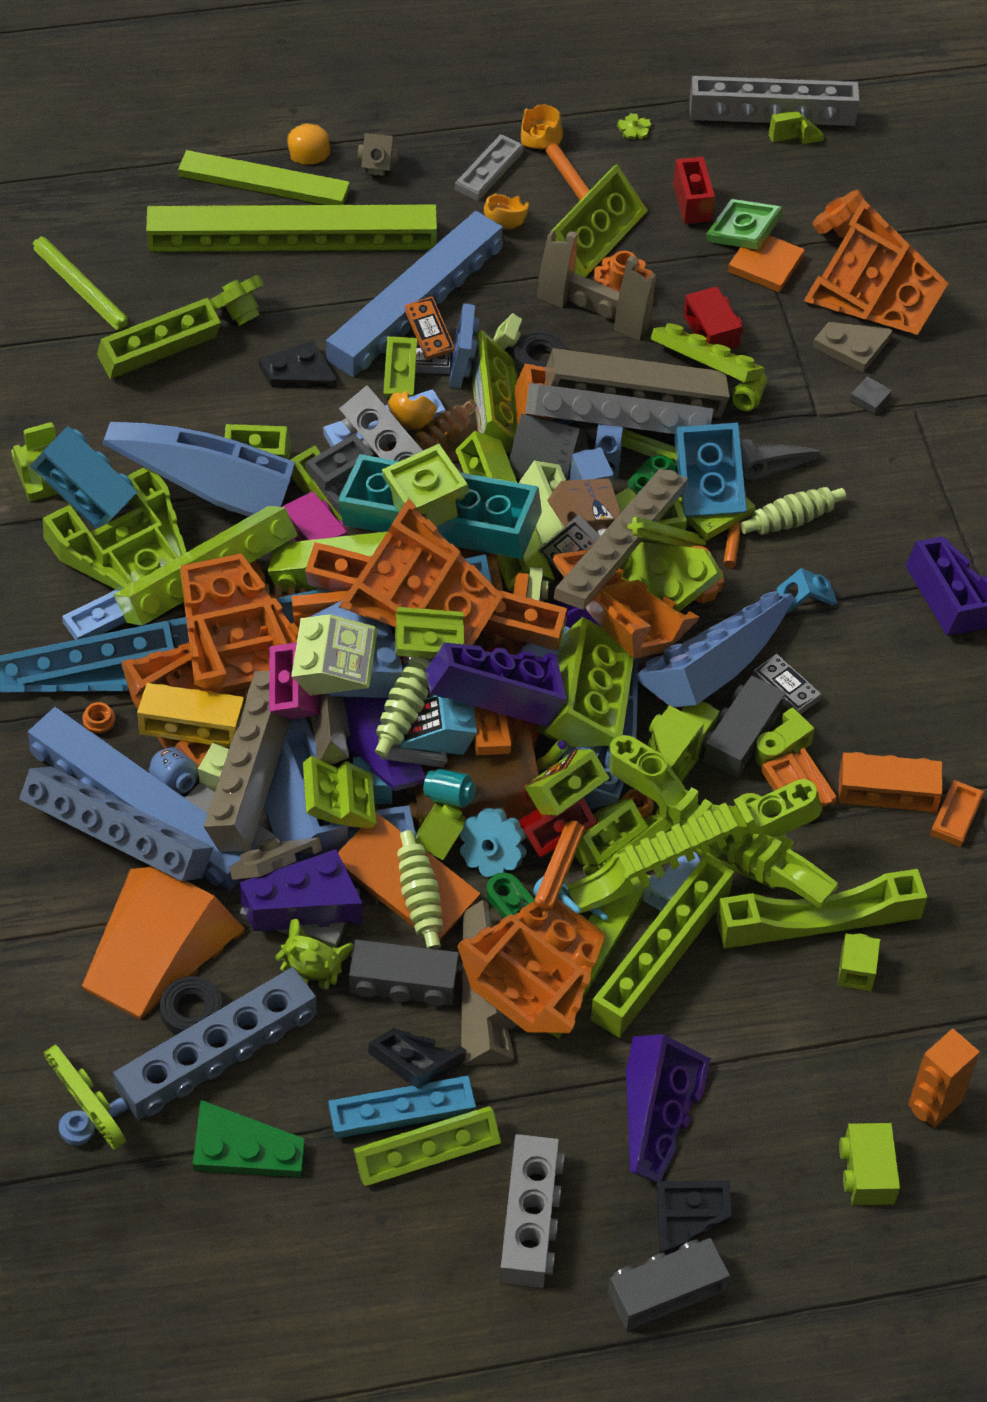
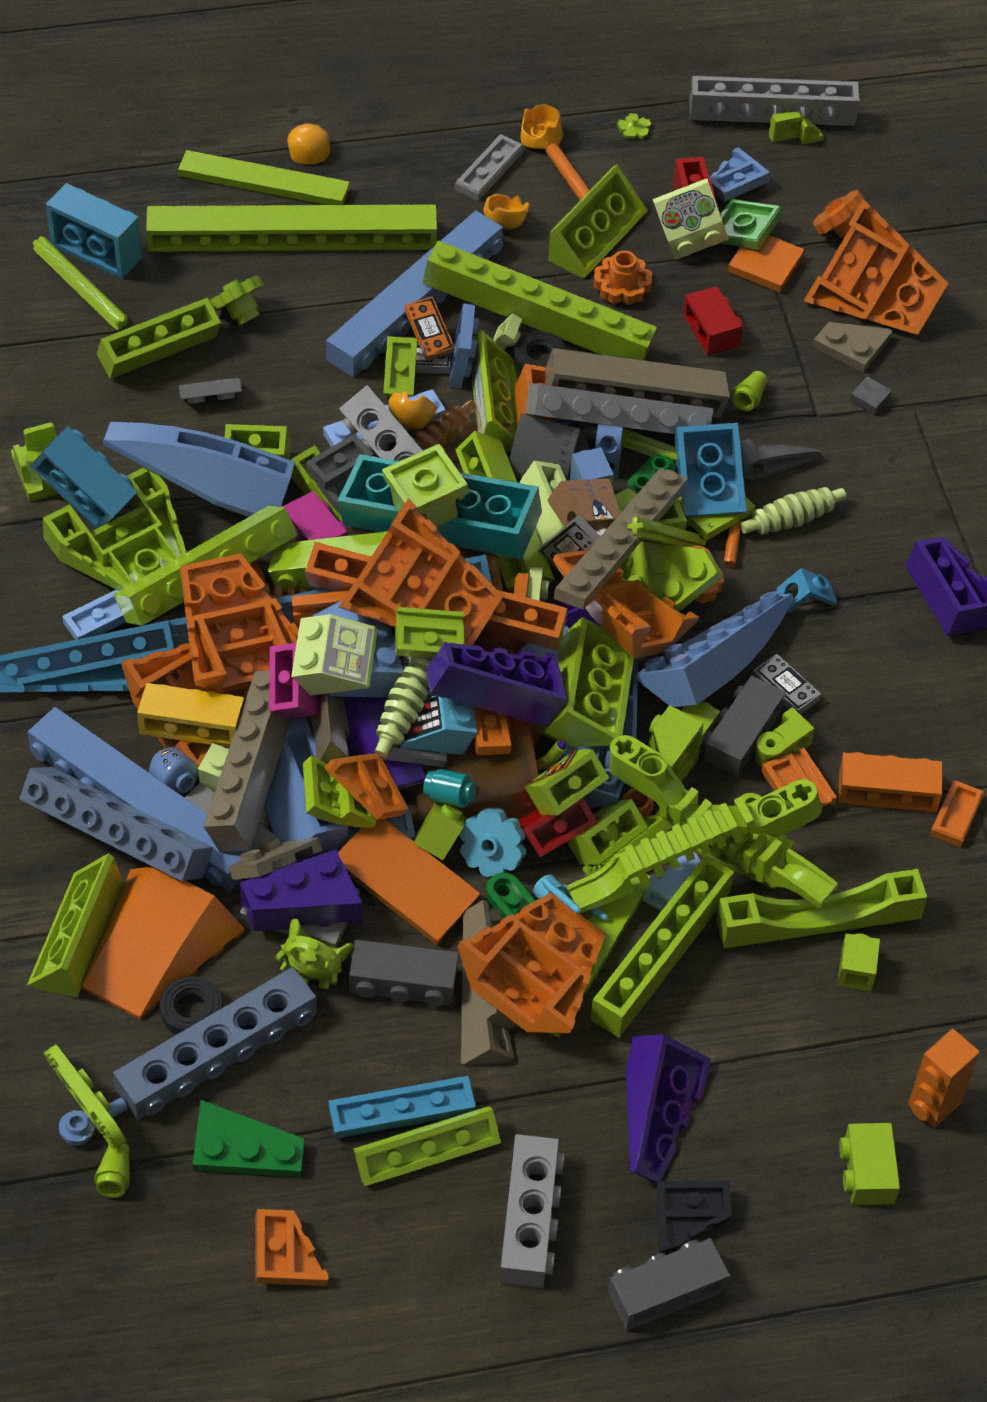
(78, 928): none -> lime slope
(94, 230): none -> dark azure brick
(98, 711): orange plate -> none
(114, 1172): none -> lime cone
(222, 388): none -> light grey plate
(284, 1252): none -> orange wing
(297, 367): black wing -> none
(369, 784): none -> orange wing
(373, 143): dark tan brick -> none
(414, 1056): black wing -> none
(420, 890): yellowish green piece -> none
(537, 303): none -> lime brick
(559, 283): dark tan wedge -> none
(559, 865): orange axle -> none
(690, 219): none -> slope
(714, 355): lime plate -> none
(738, 176): none -> medium blue wing

